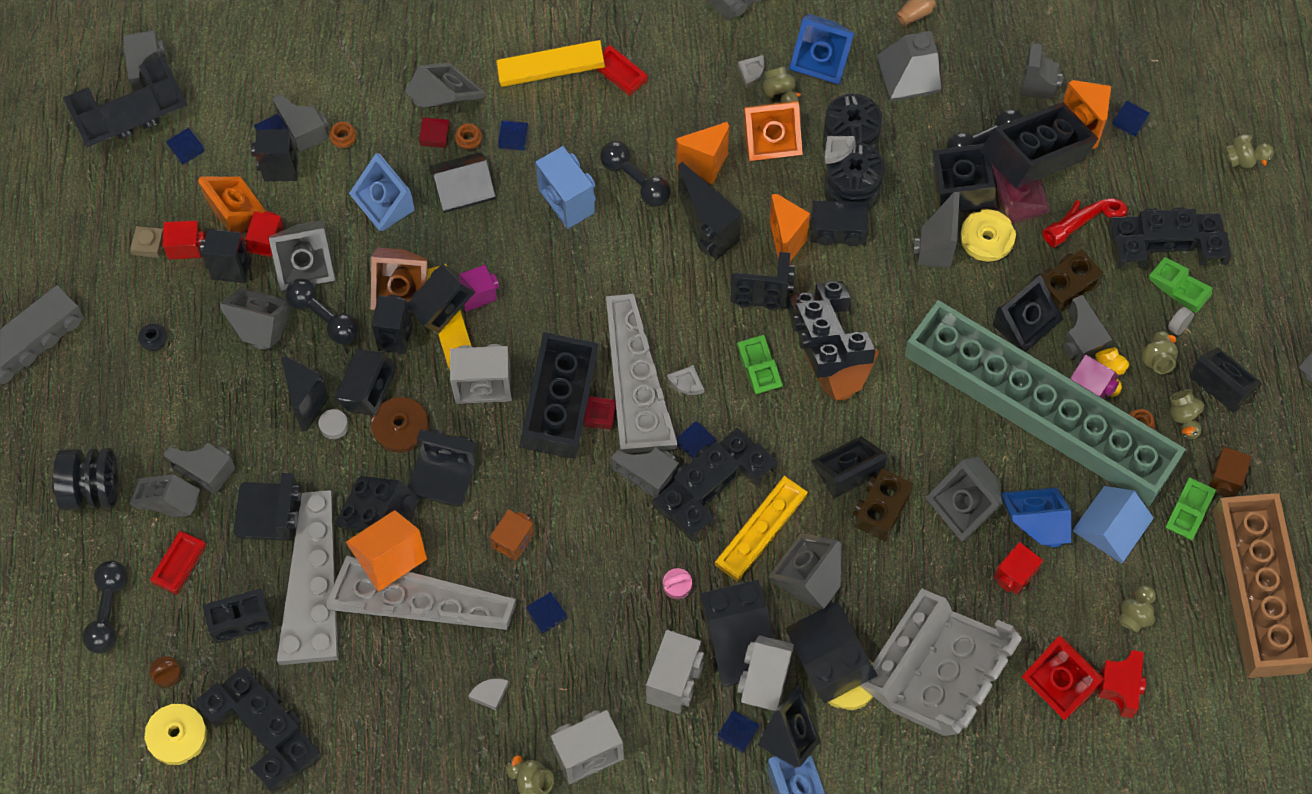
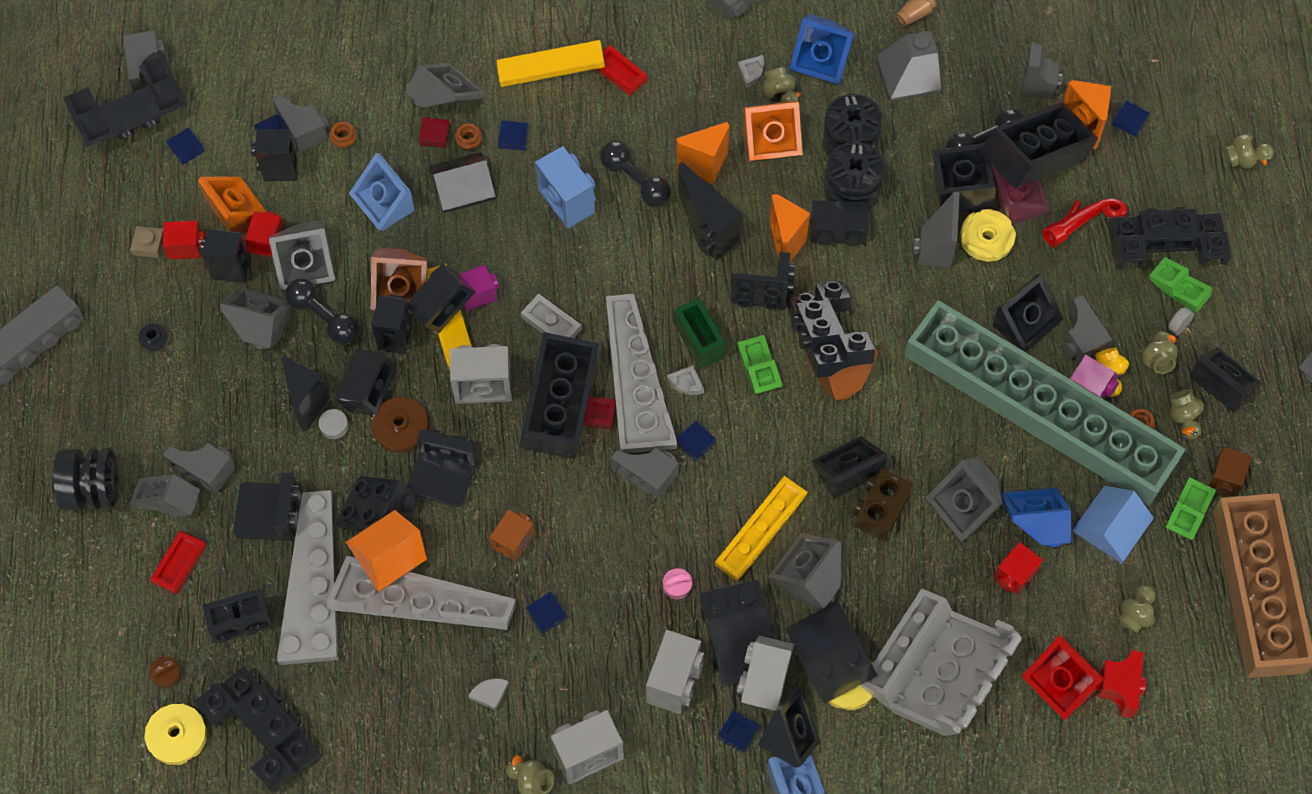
(100, 634): black piece -> none
(549, 318): none -> light grey plate
(699, 333): none -> dark green brick
(707, 476): black bracket -> none
(838, 148): light grey tile -> none
(1071, 283): dark brown brick -> none

